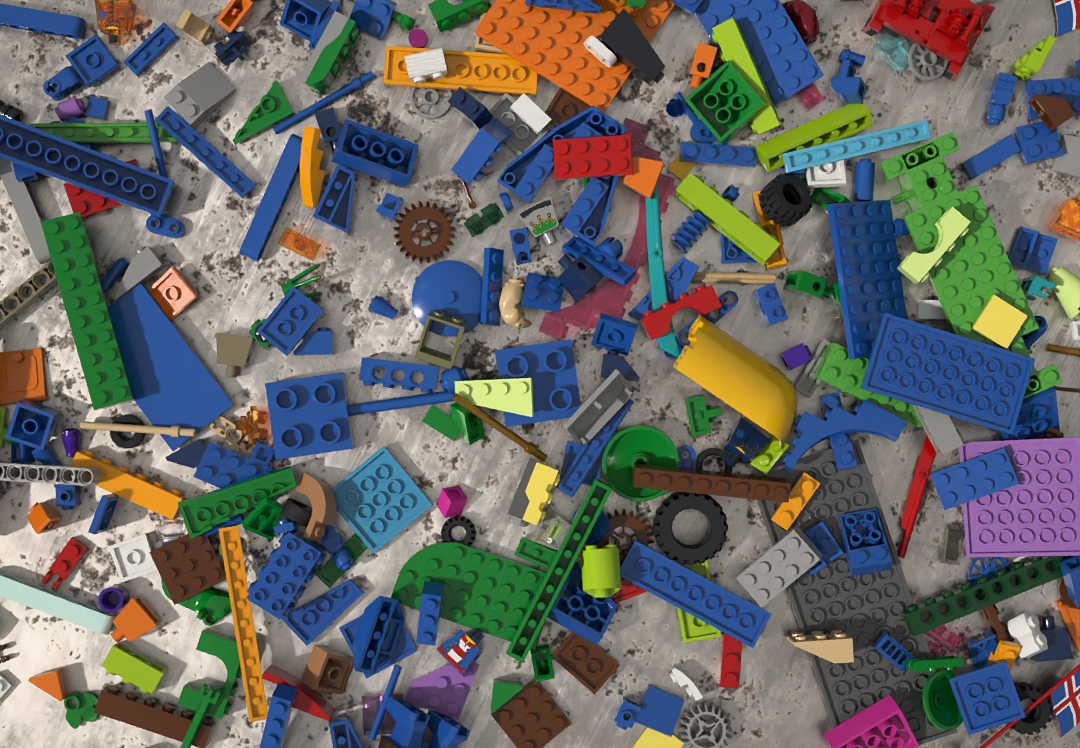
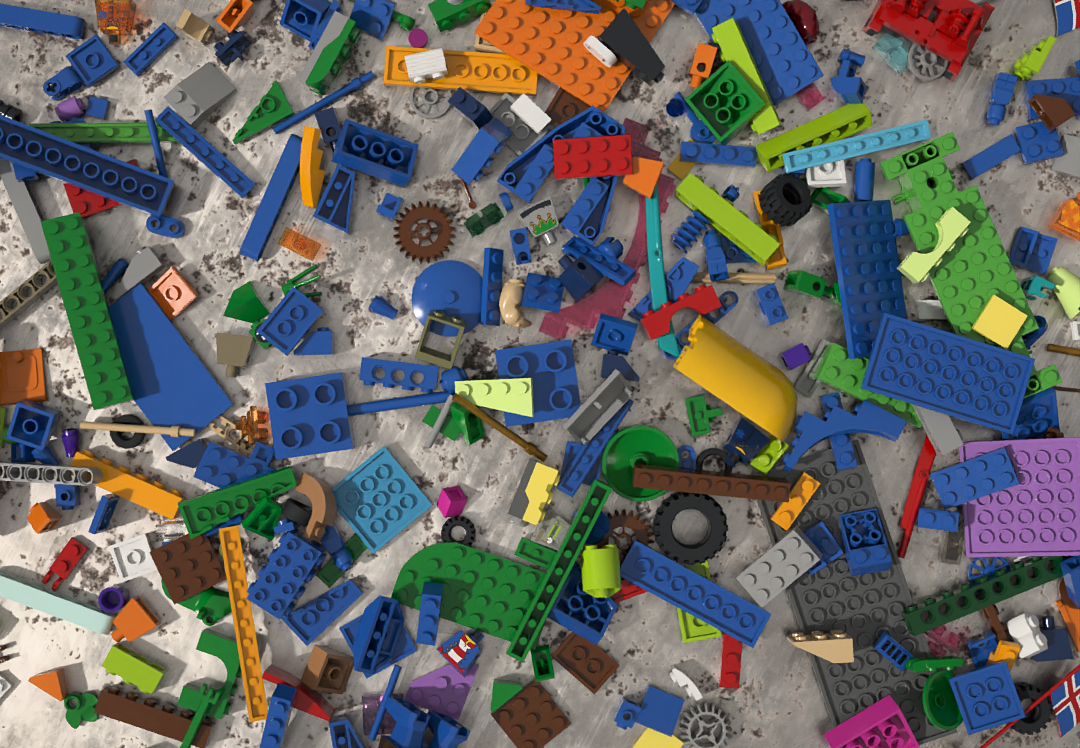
(246, 304): none -> green slope
(439, 422): none -> light grey bar
(715, 256): none -> blue piece
(938, 519): none -> blue brick

